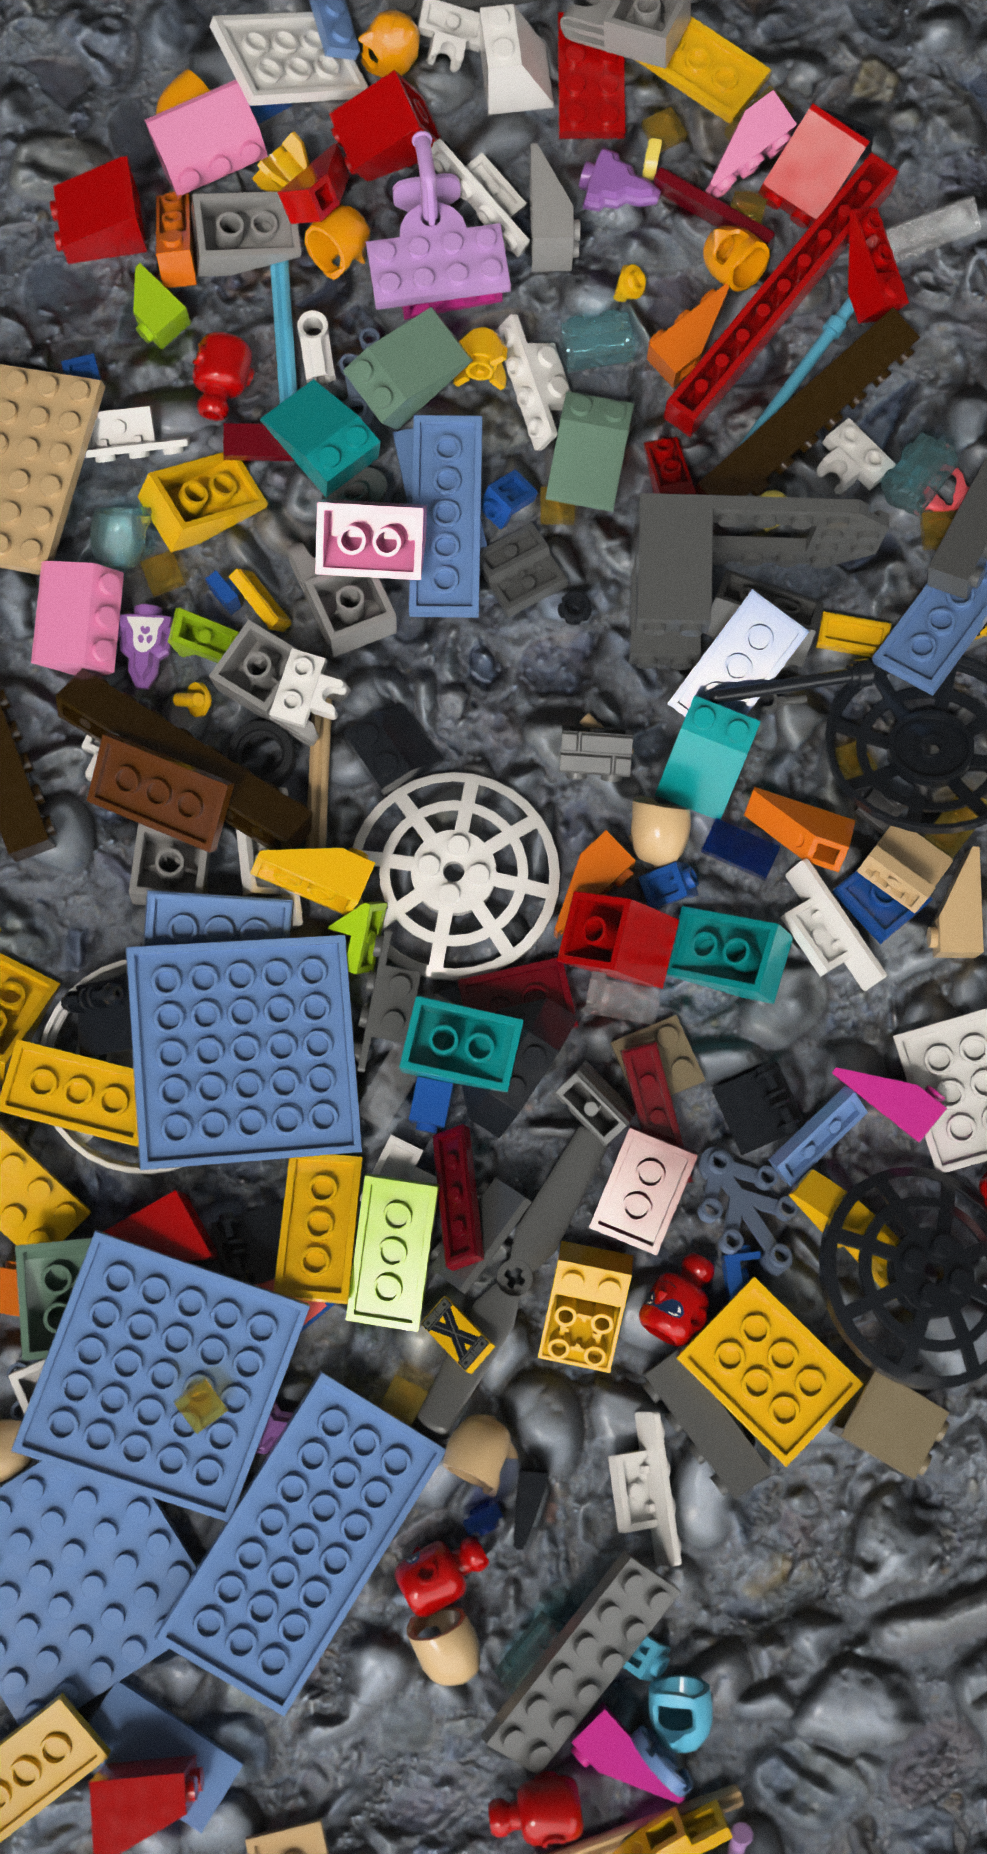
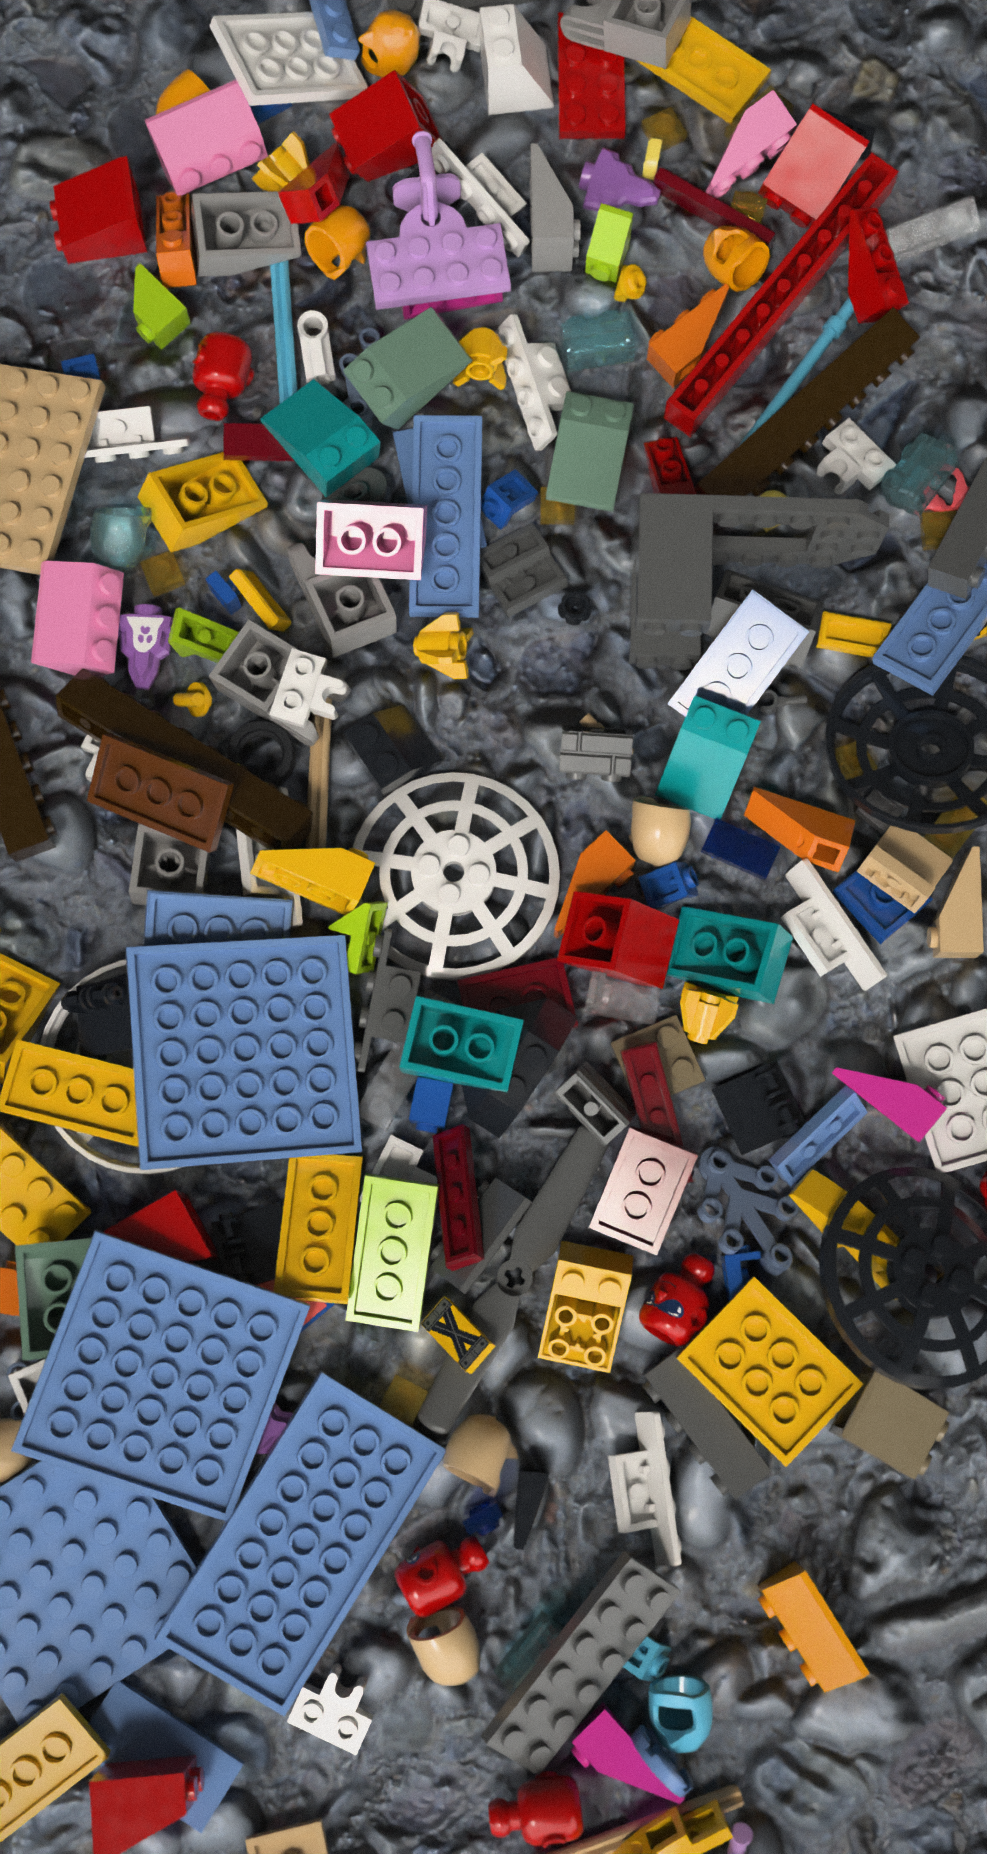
(200, 1405): clear yellow plate -> none
(333, 1712): none -> white plate
(444, 645): none -> yellow brick
(609, 243): none -> lime slope
(706, 1012): none -> yellow brick
(810, 1629): none -> light orange slope
(858, 673): black piece -> none

